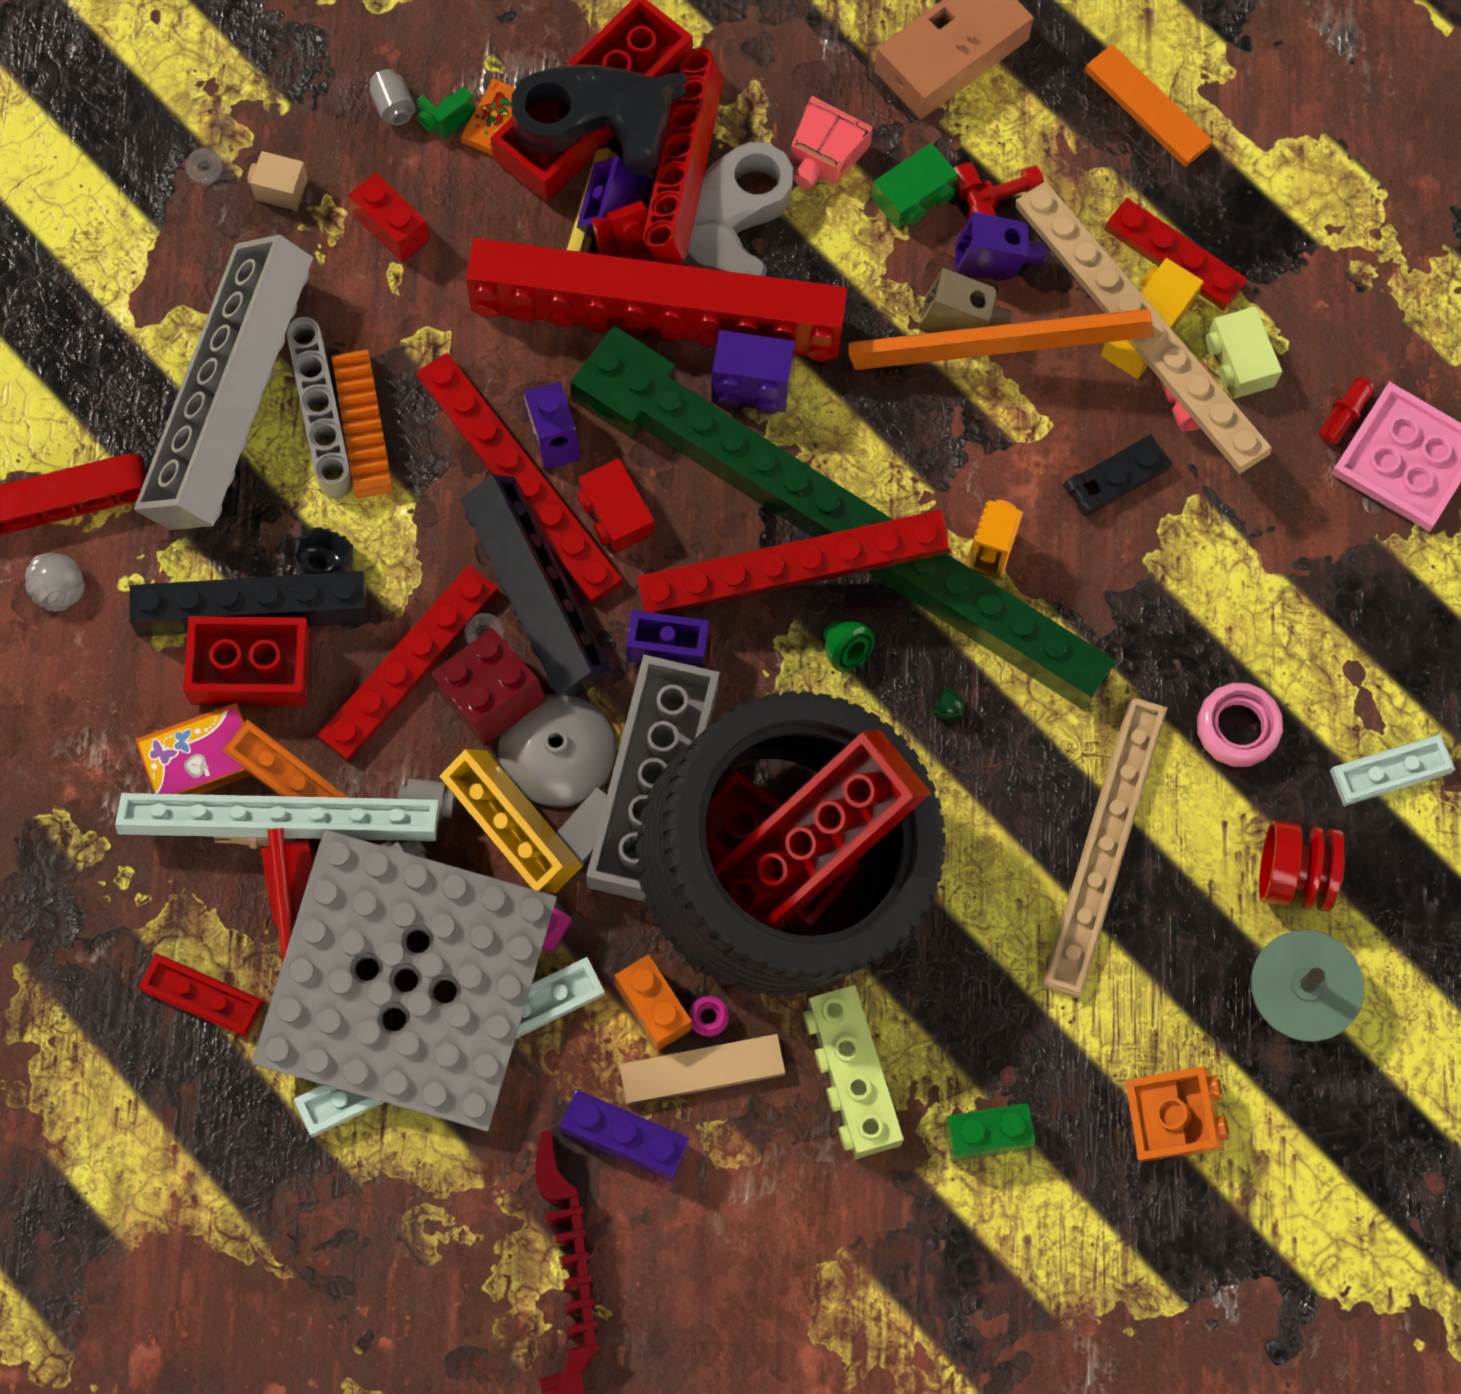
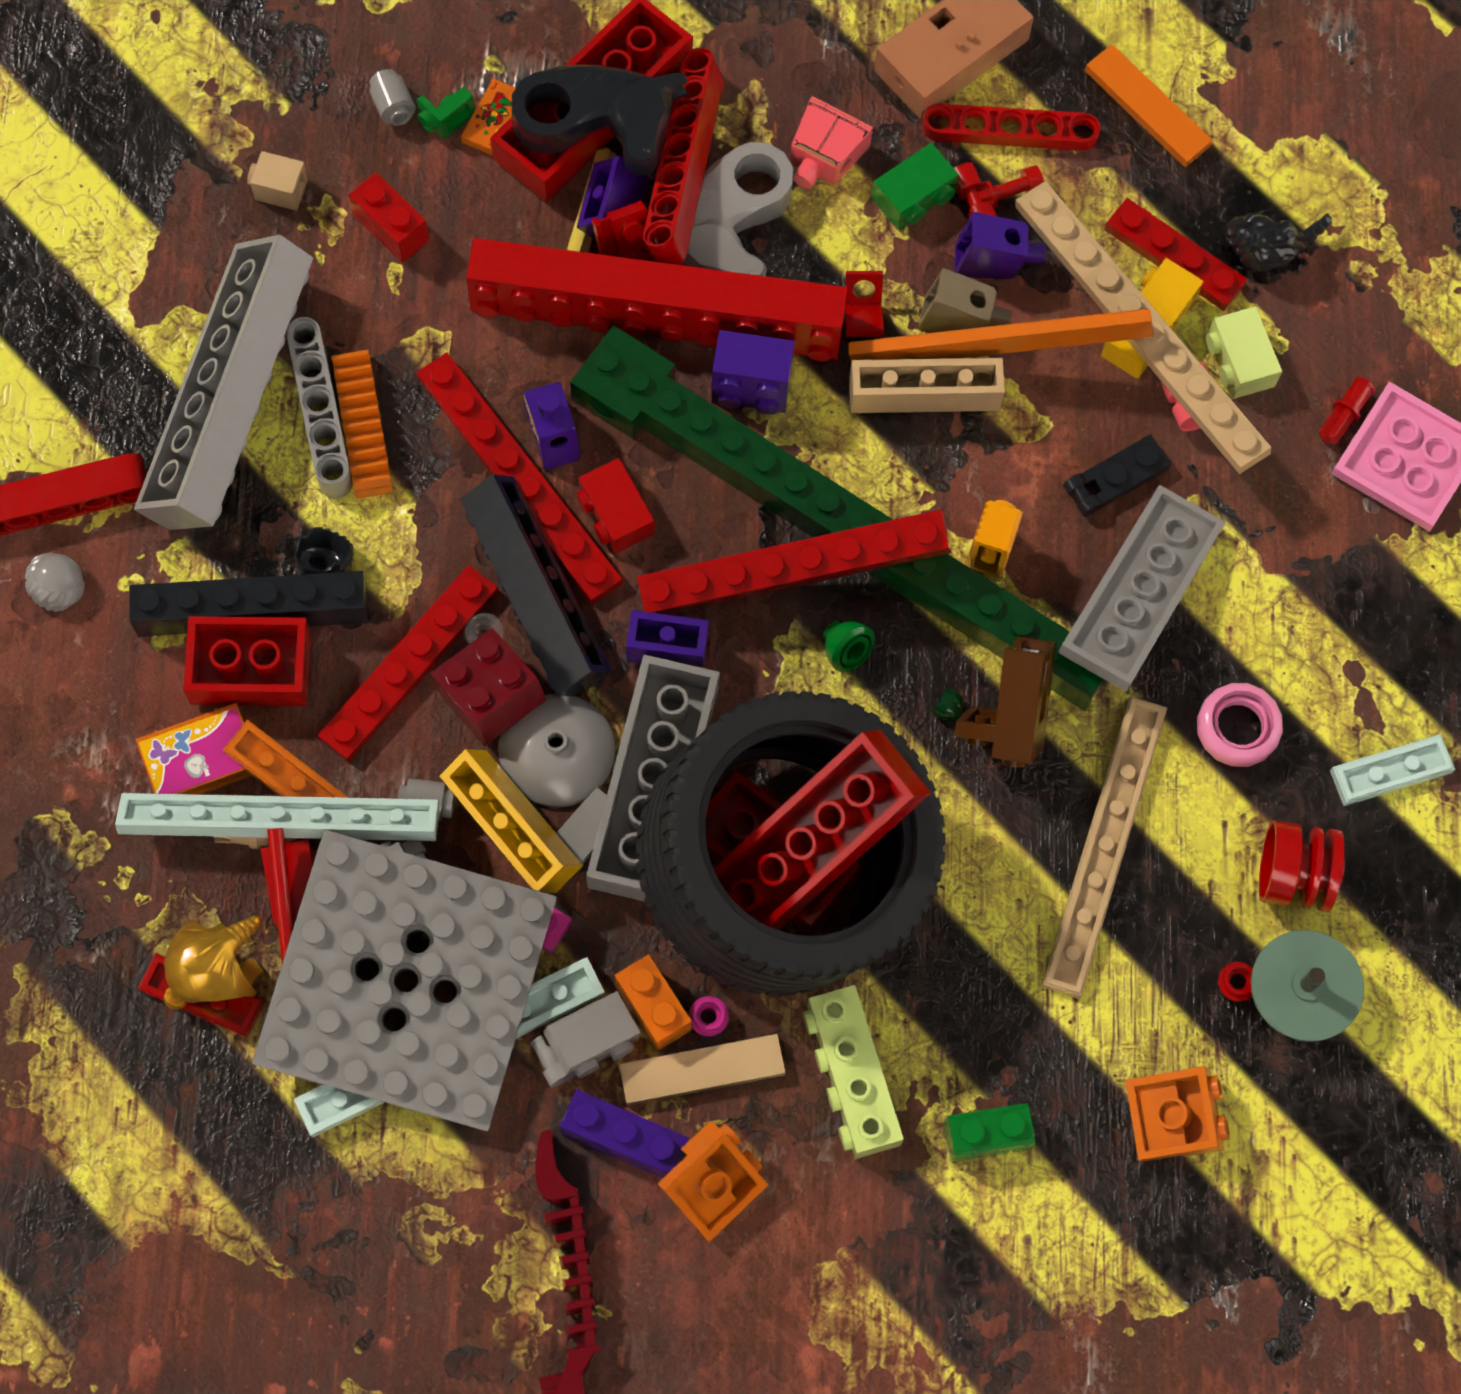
(200, 158): clear plate -> none
(204, 964): none -> pearl gold piece
(585, 1038): none -> light grey hinge
(713, 1180): none -> orange plate
(864, 313): none -> red bracket
(926, 385): none -> tan brick
(1023, 705): none -> reddish brown brick
(1027, 119): none -> red beam
(1141, 588): none -> light grey plate
(1224, 981): none -> red plate
(1267, 243): none -> black hair

